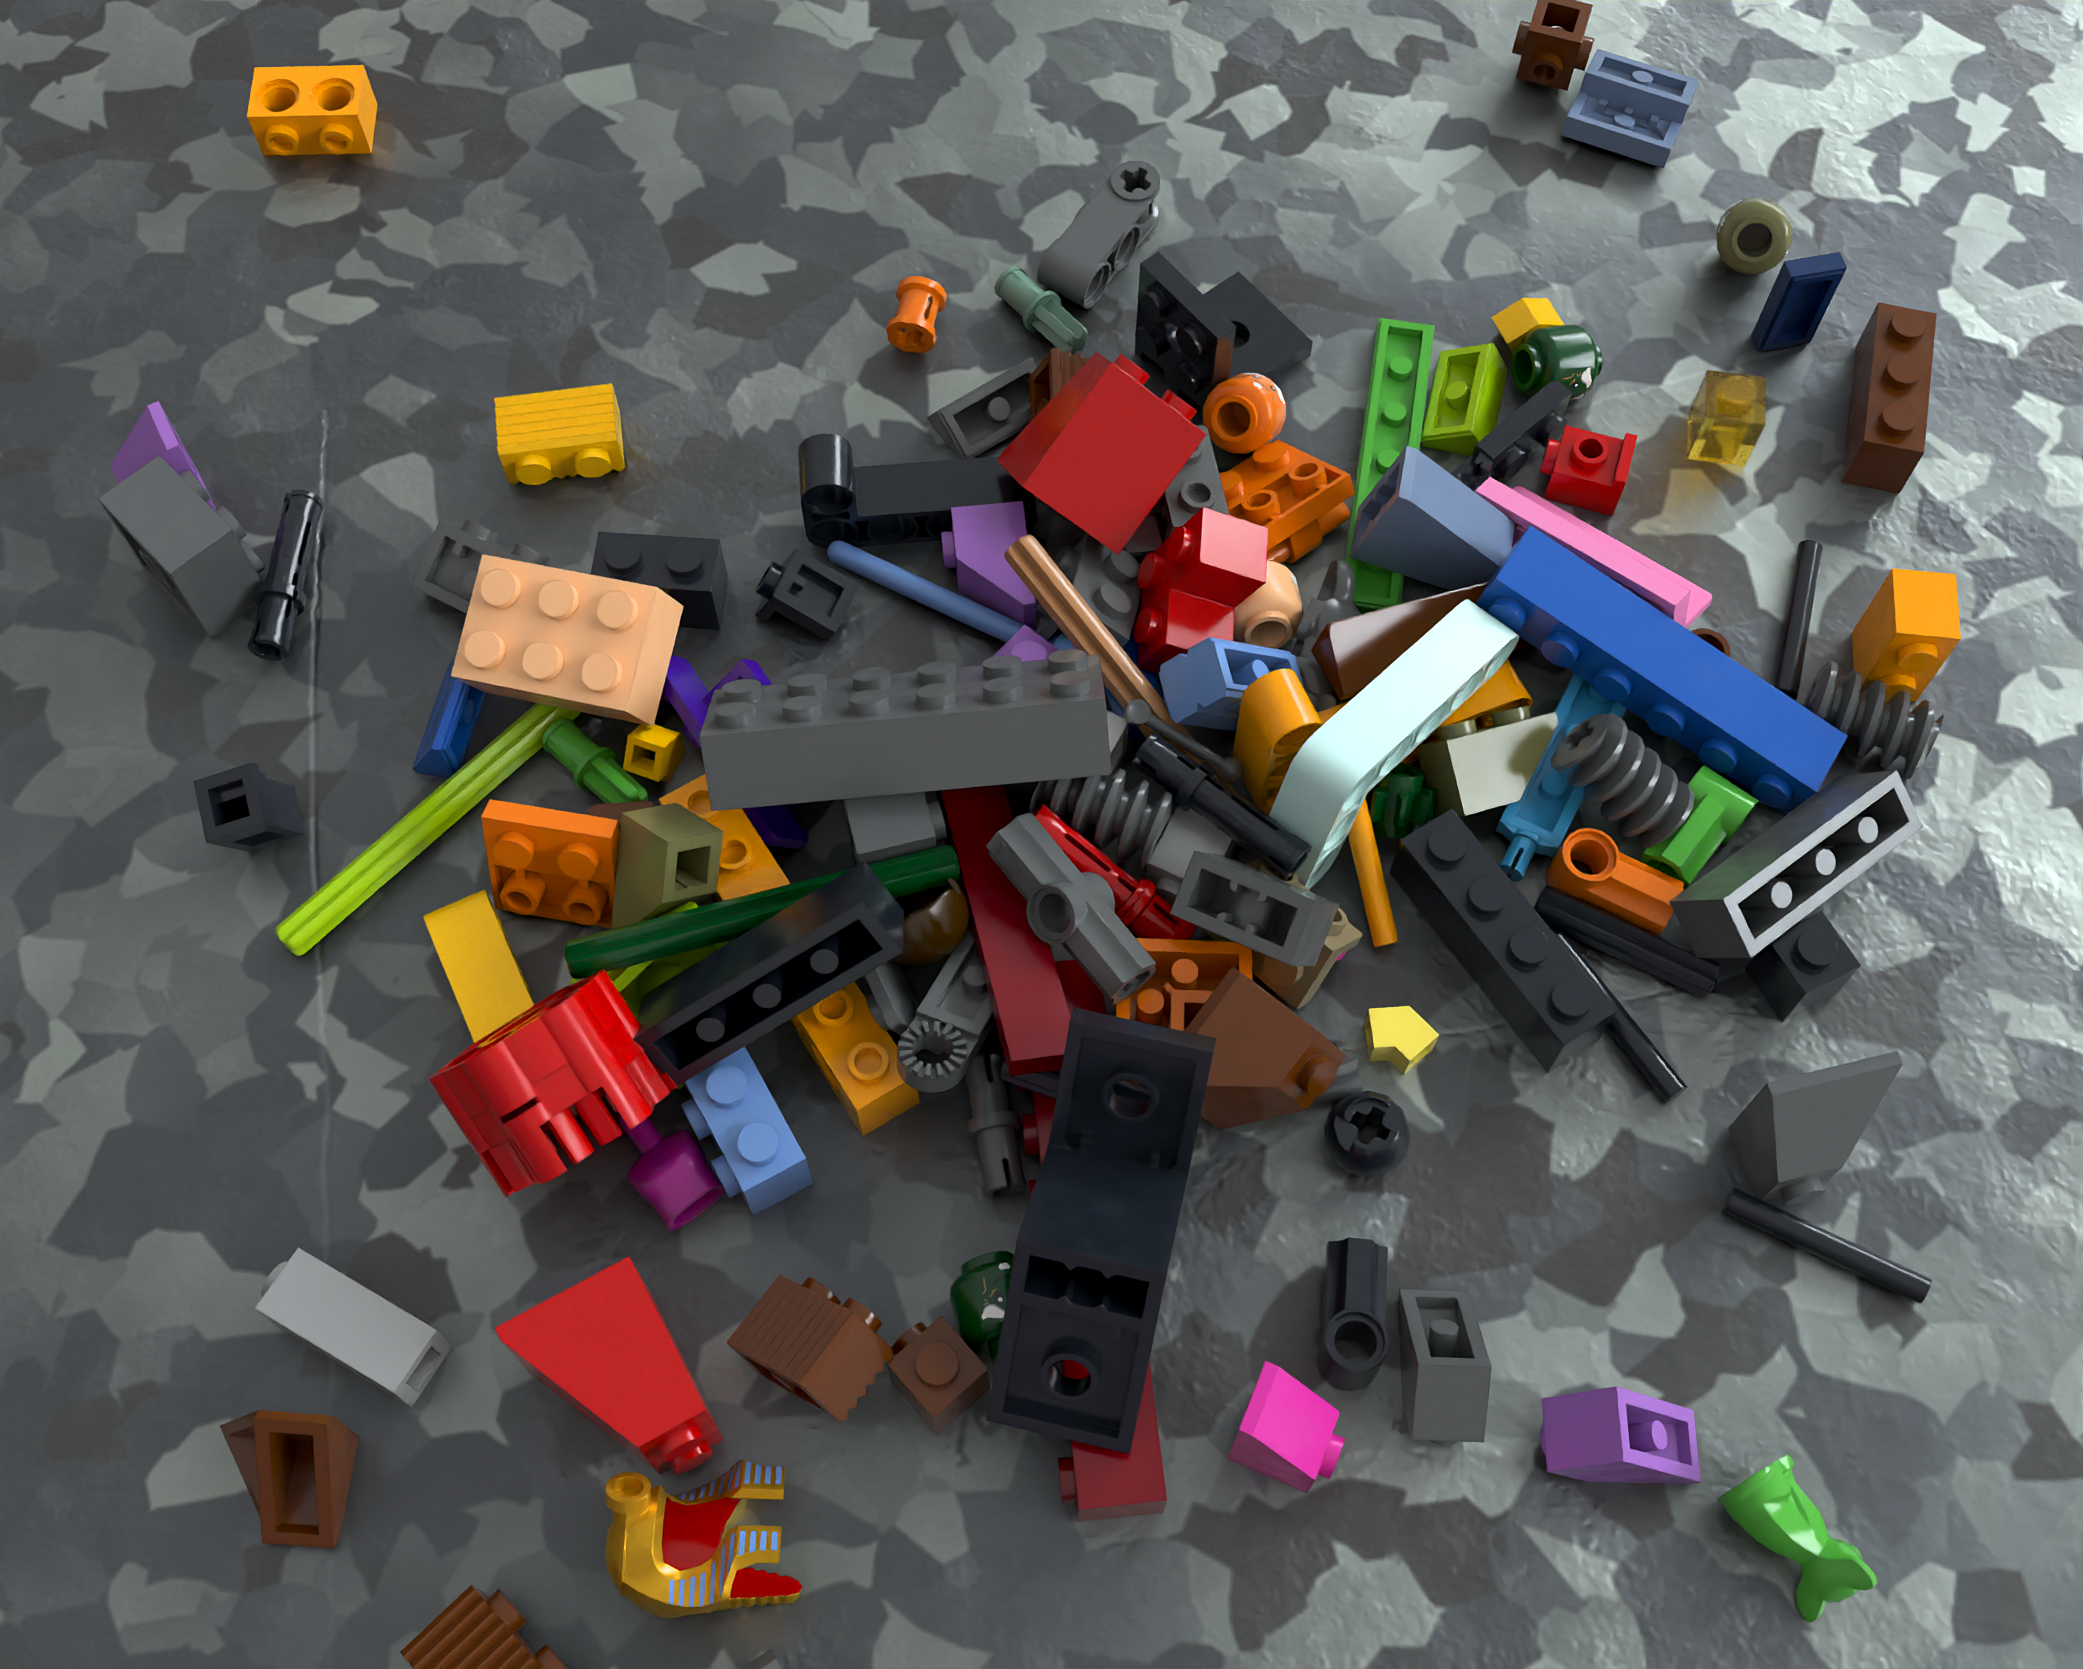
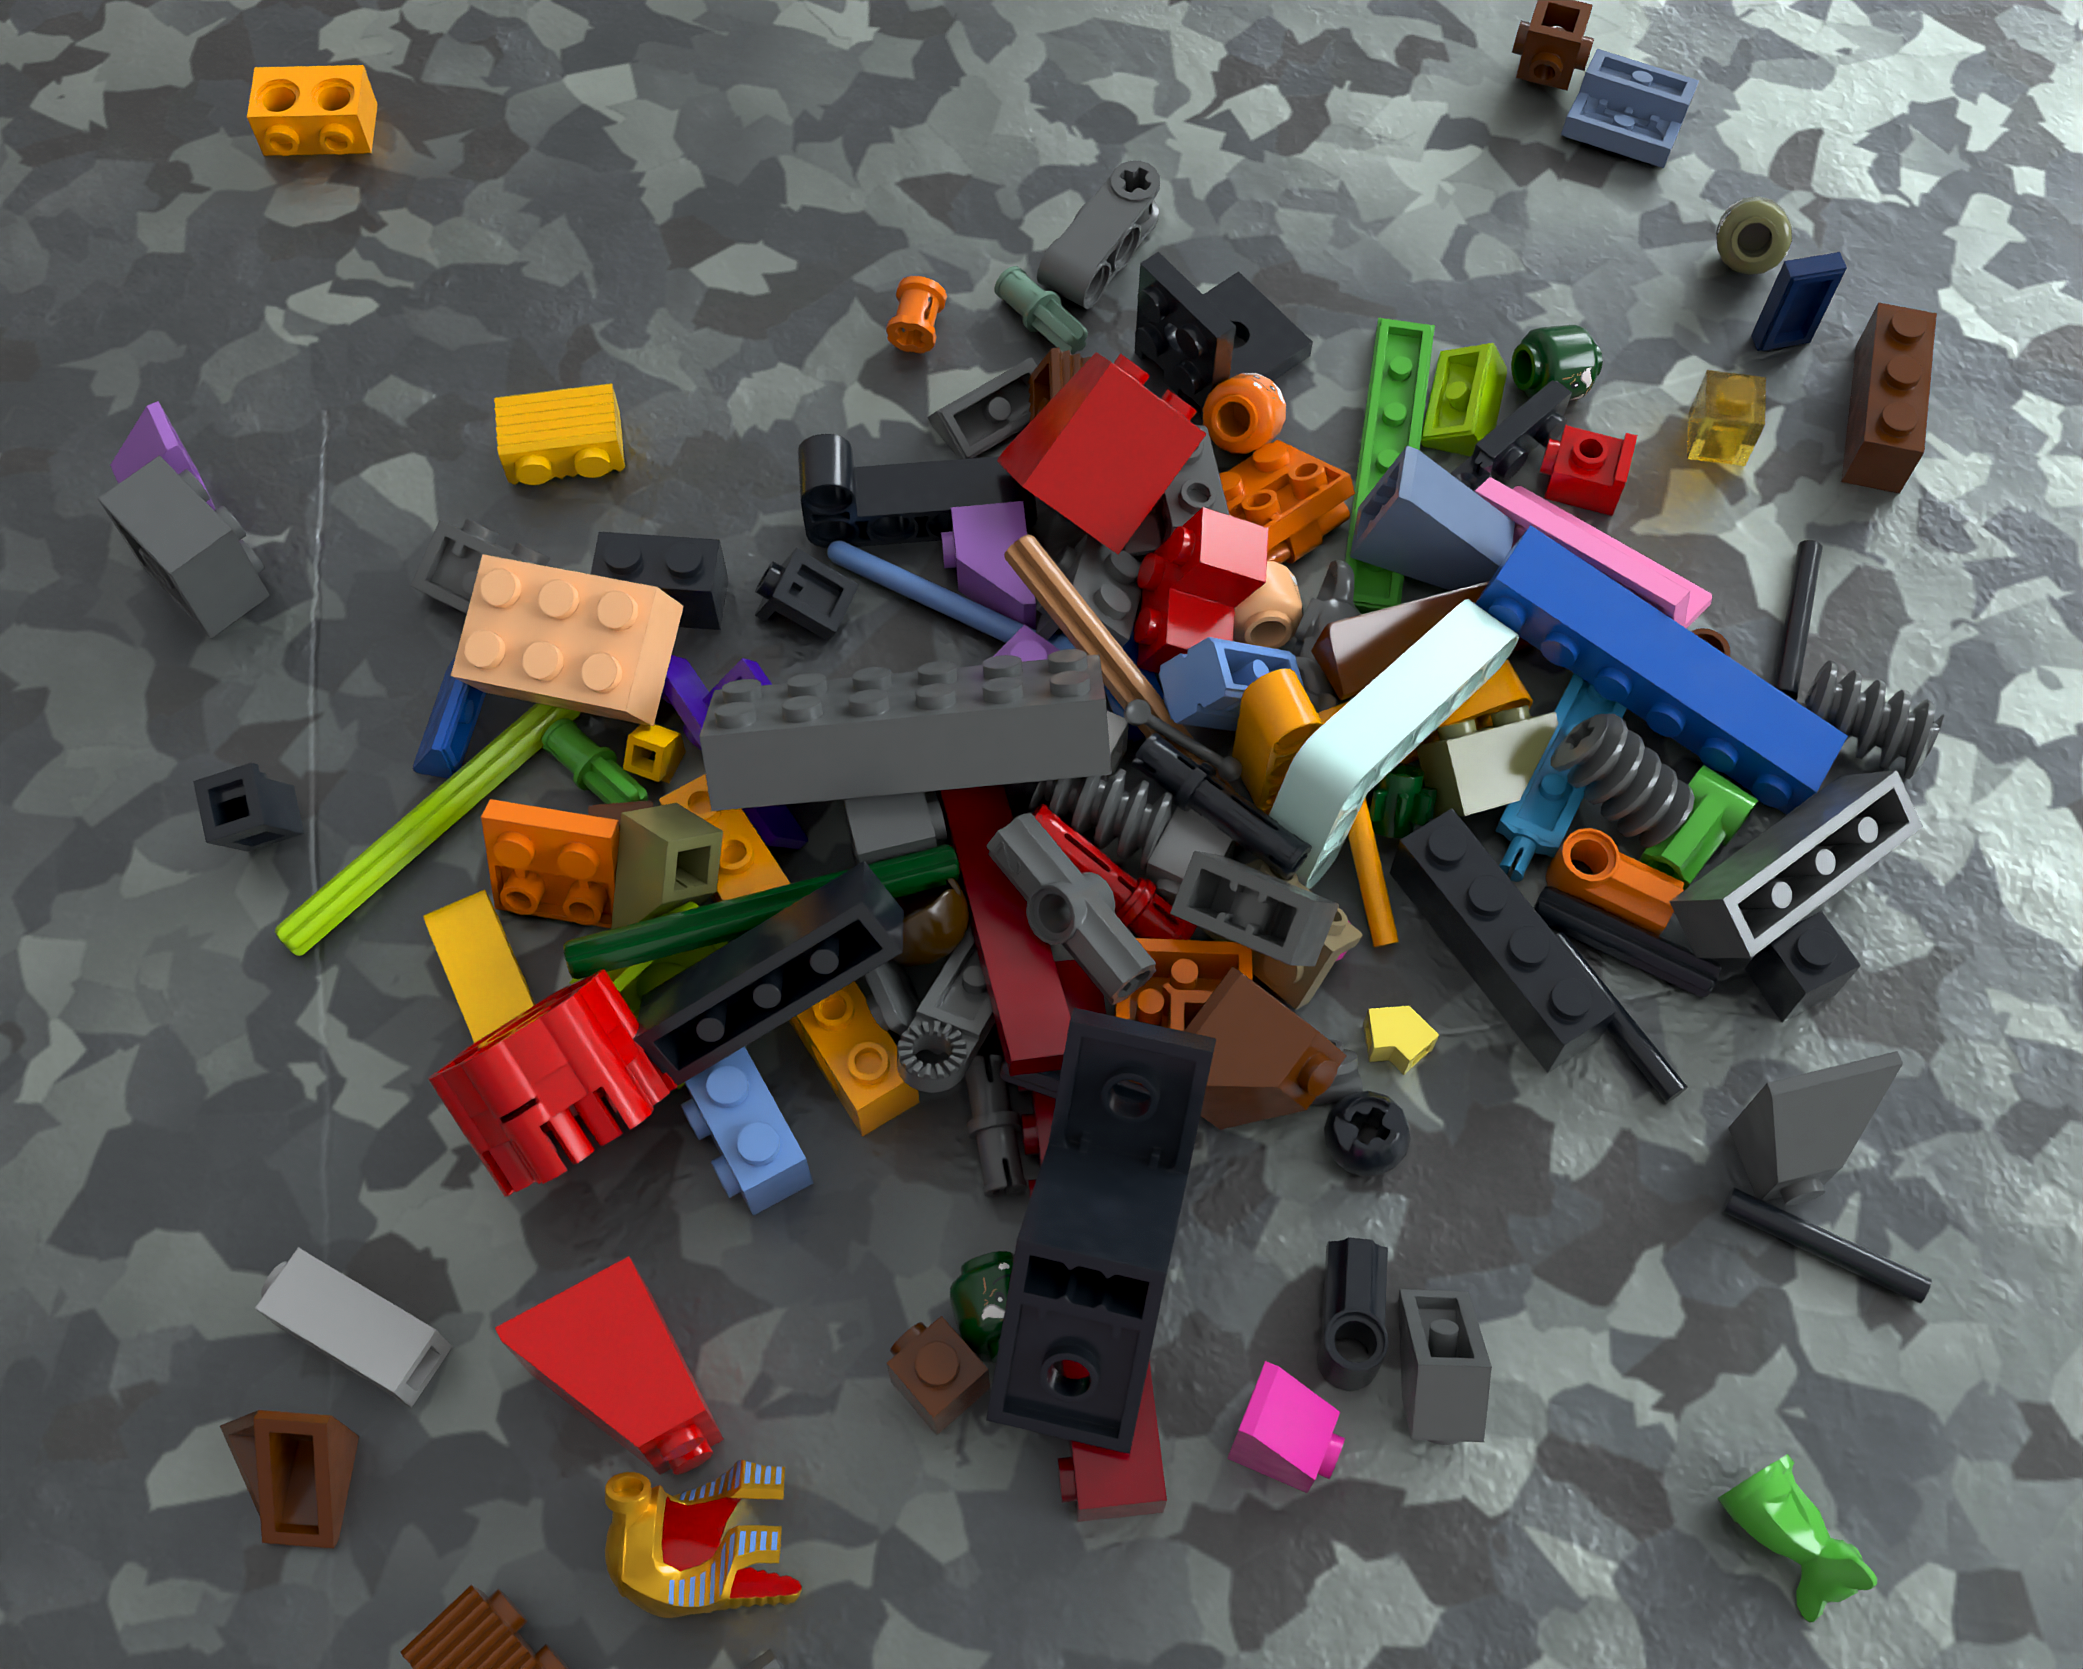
(282, 593): black pin -> none
(672, 1174): magenta piece -> none
(813, 1344): reddish brown brick -> none
(1524, 316): yellow piece -> none
(1619, 1438): medium lavender slope -> none
(1907, 631): light orange brick -> none

